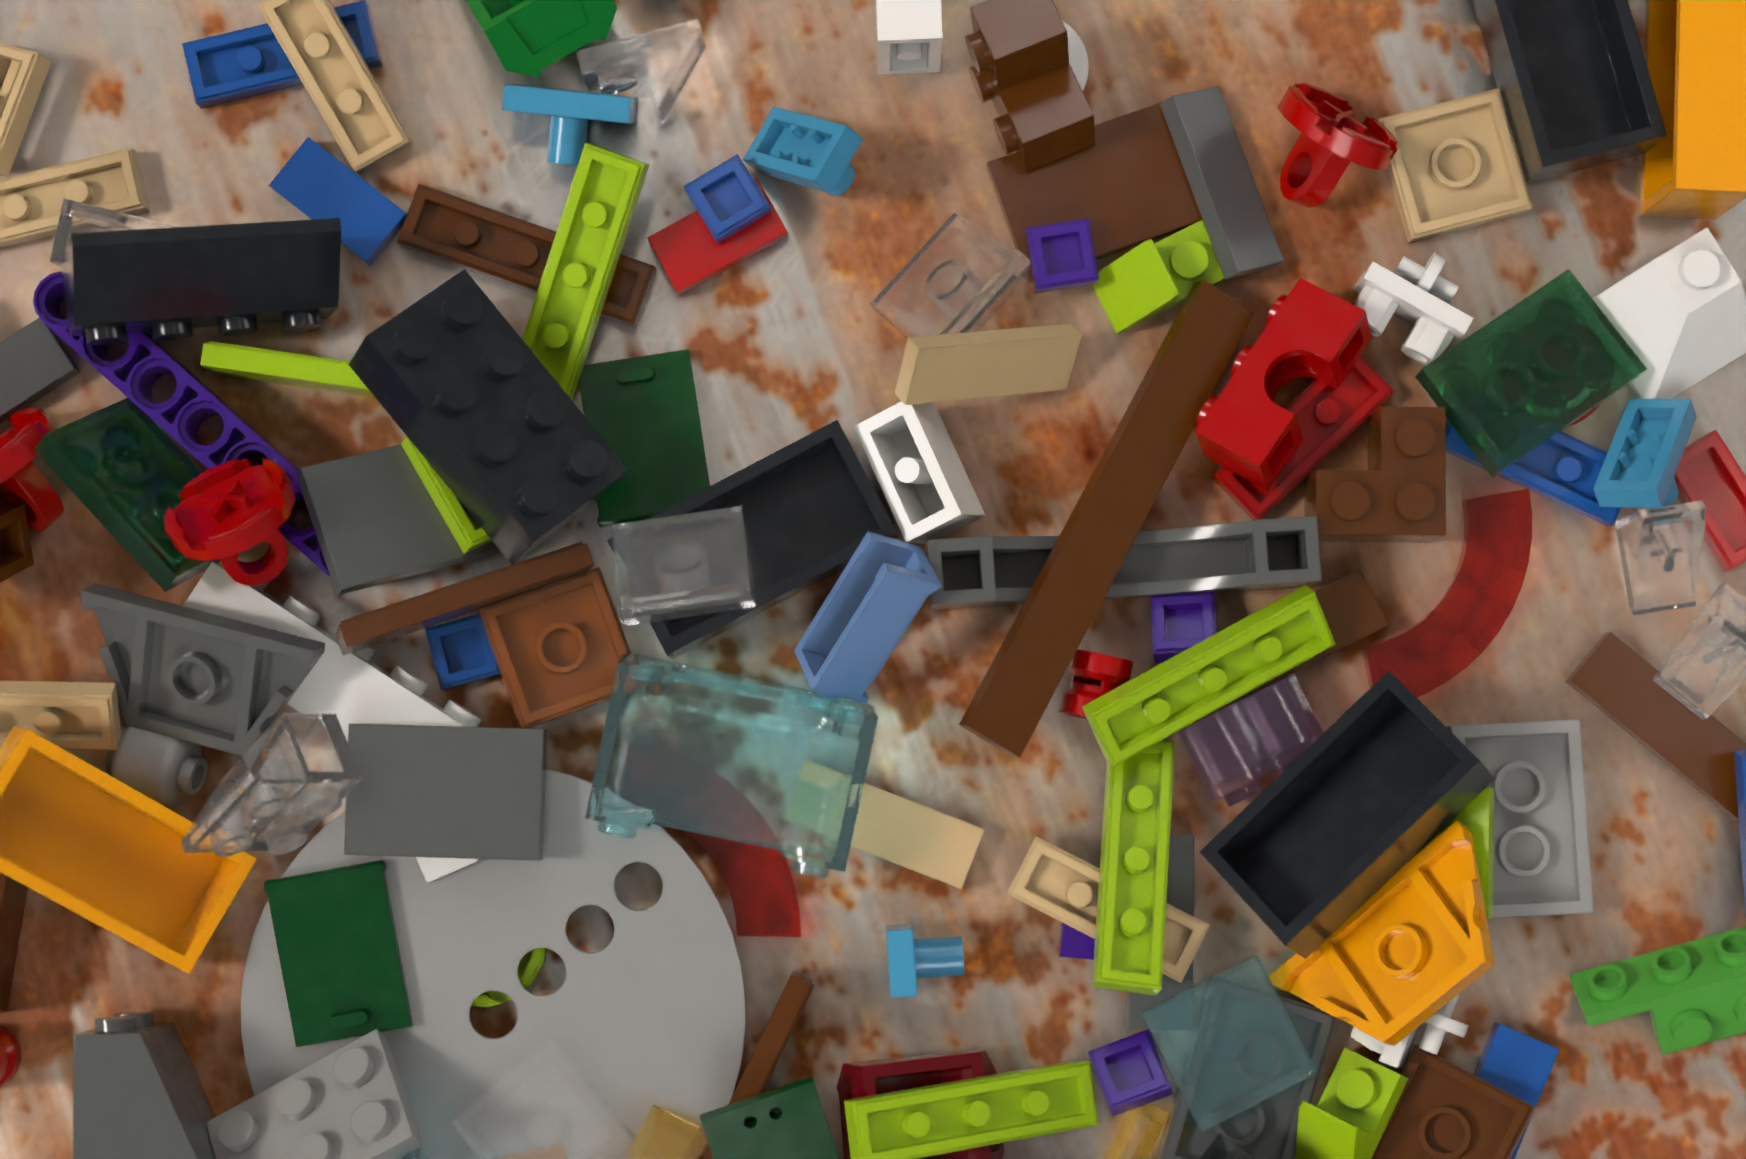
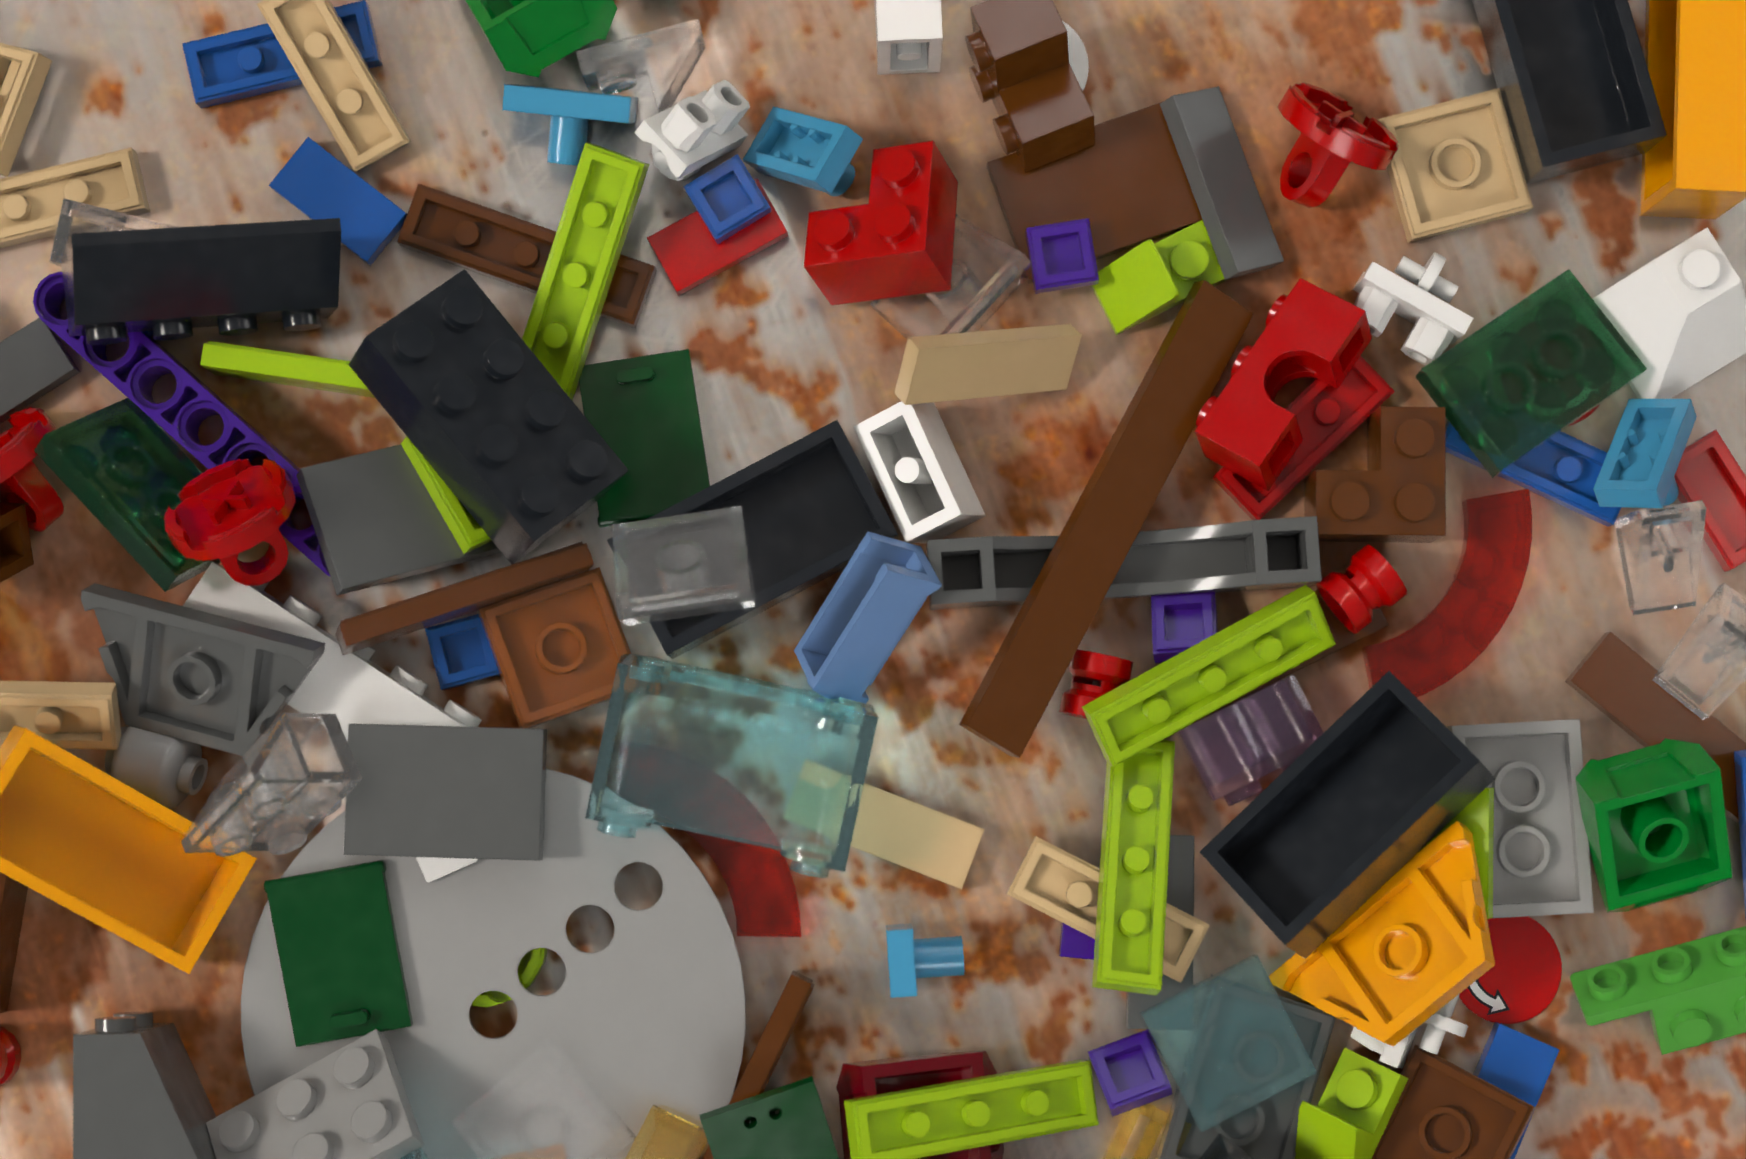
(695, 130): none -> white hips
(896, 241): none -> red brick
(1363, 587): none -> red wheel
(1523, 974): none -> red sticker
(1654, 824): none -> green slope

